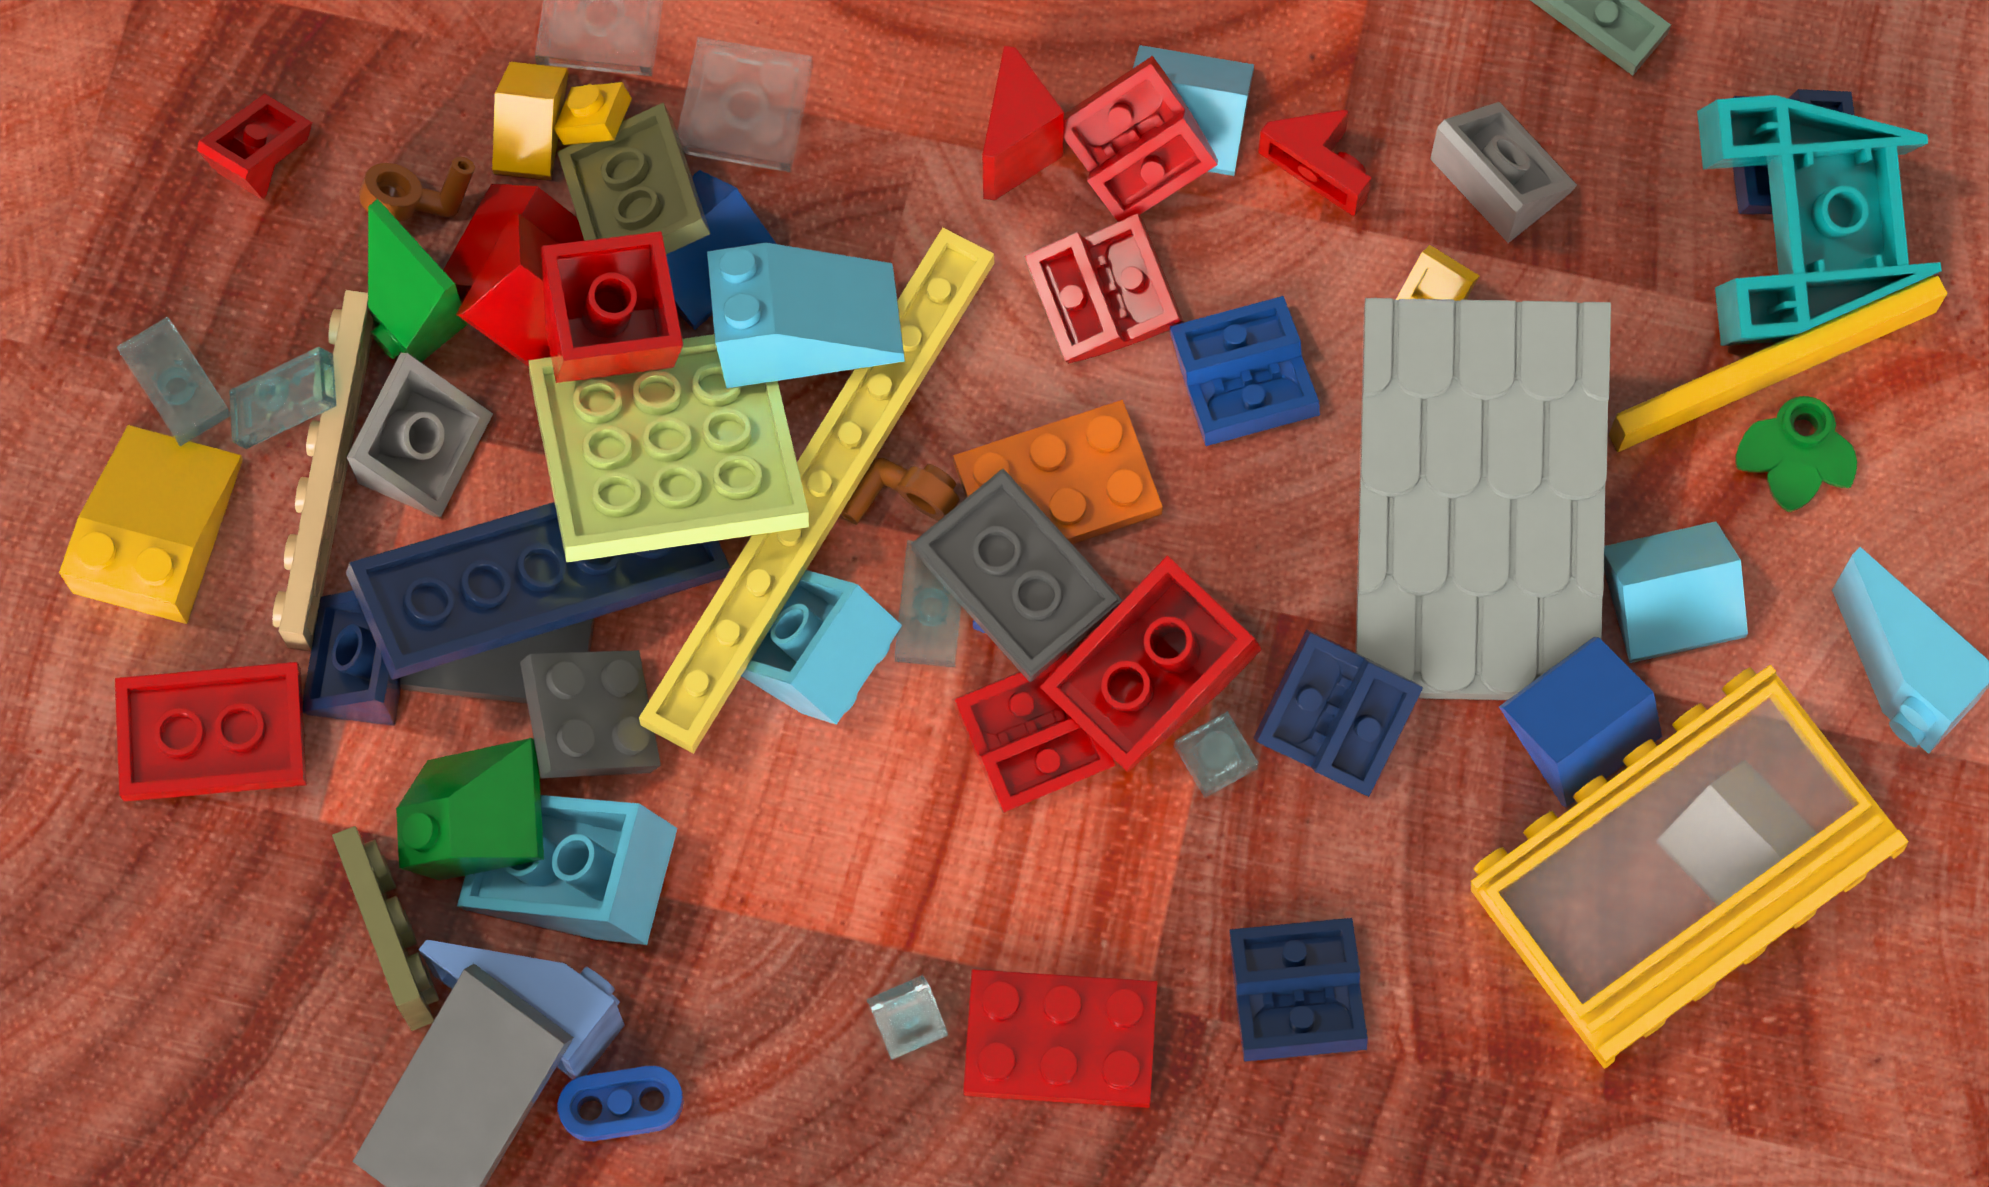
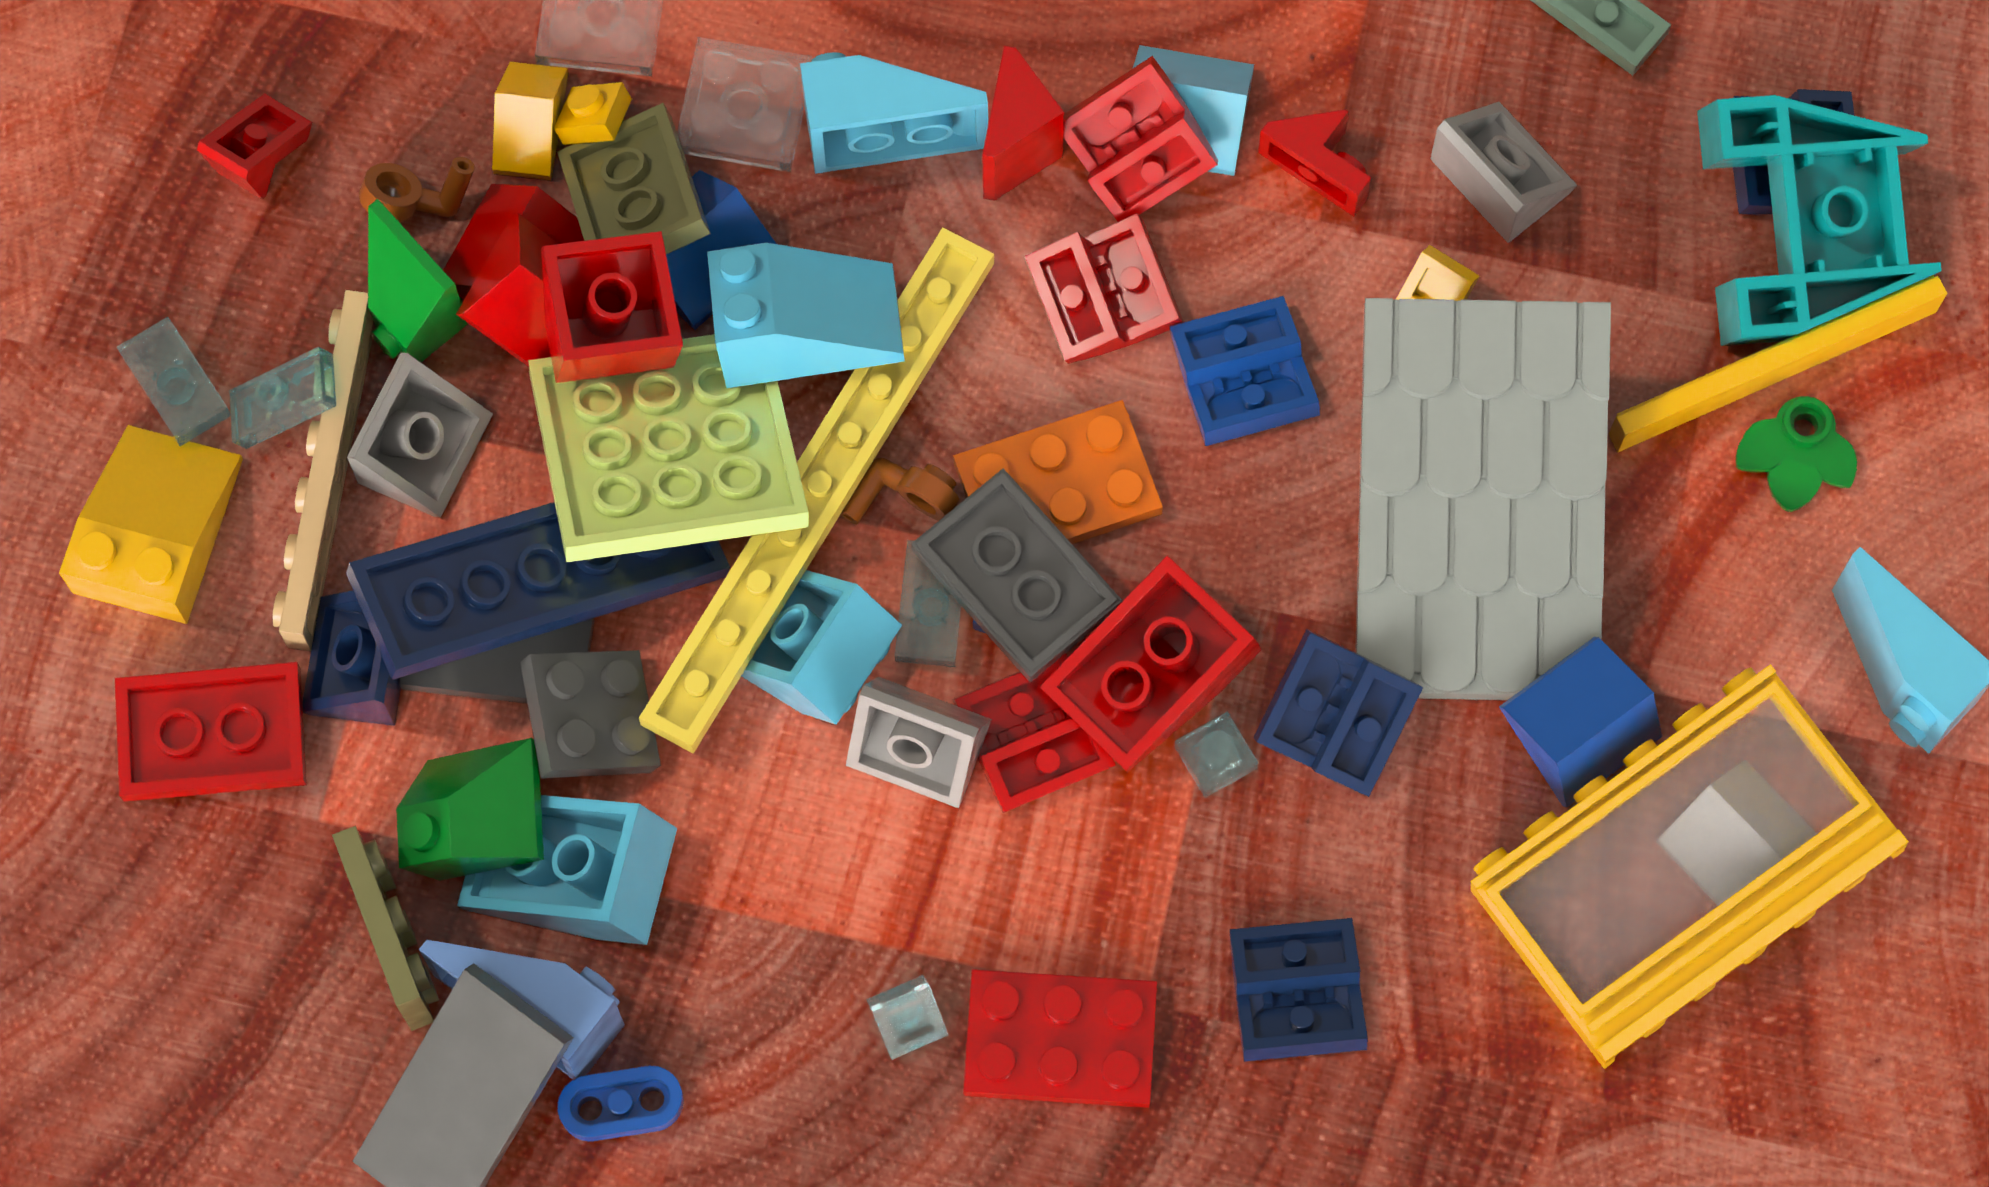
(885, 113): none -> medium azure slope
(915, 740): none -> light grey slope
(1676, 591): medium azure slope -> none

